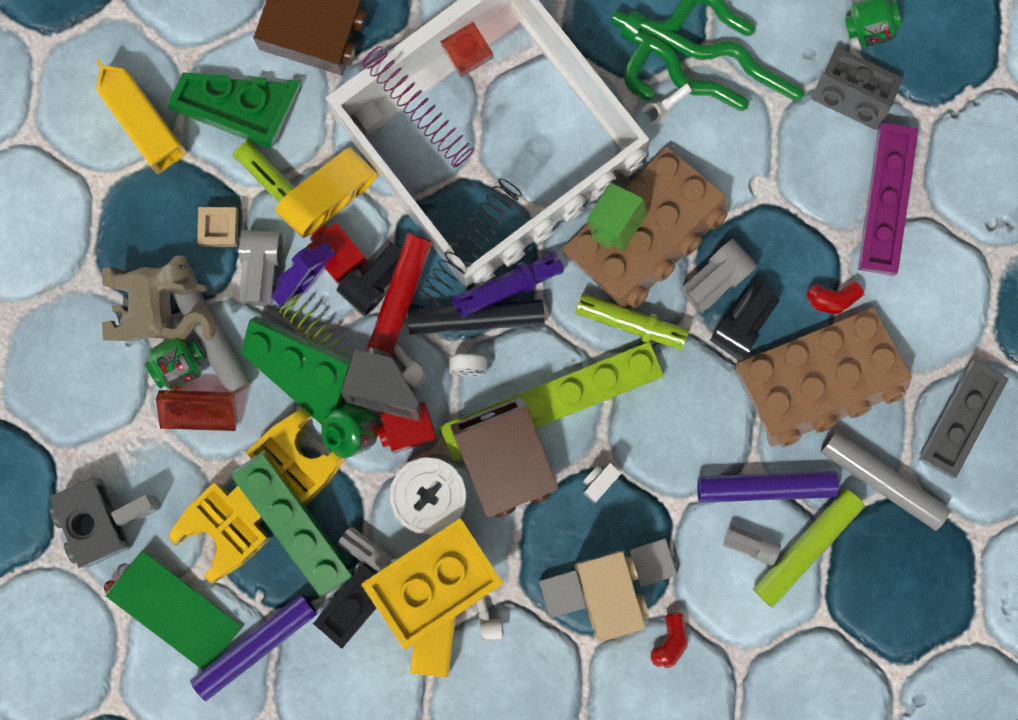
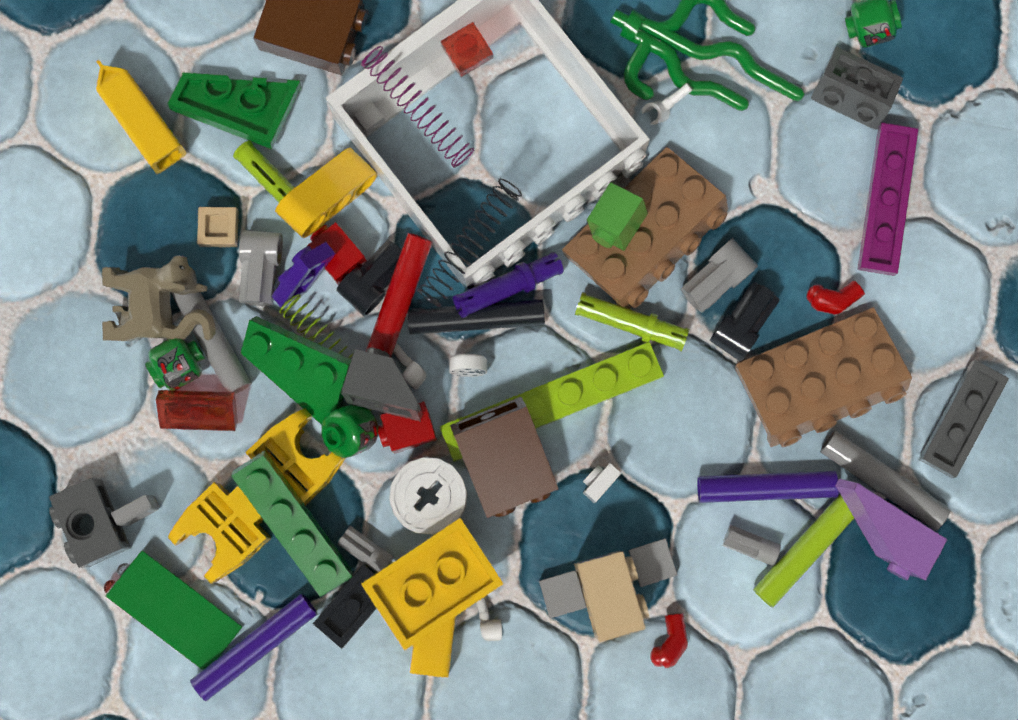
(892, 533): none -> medium lavender slope

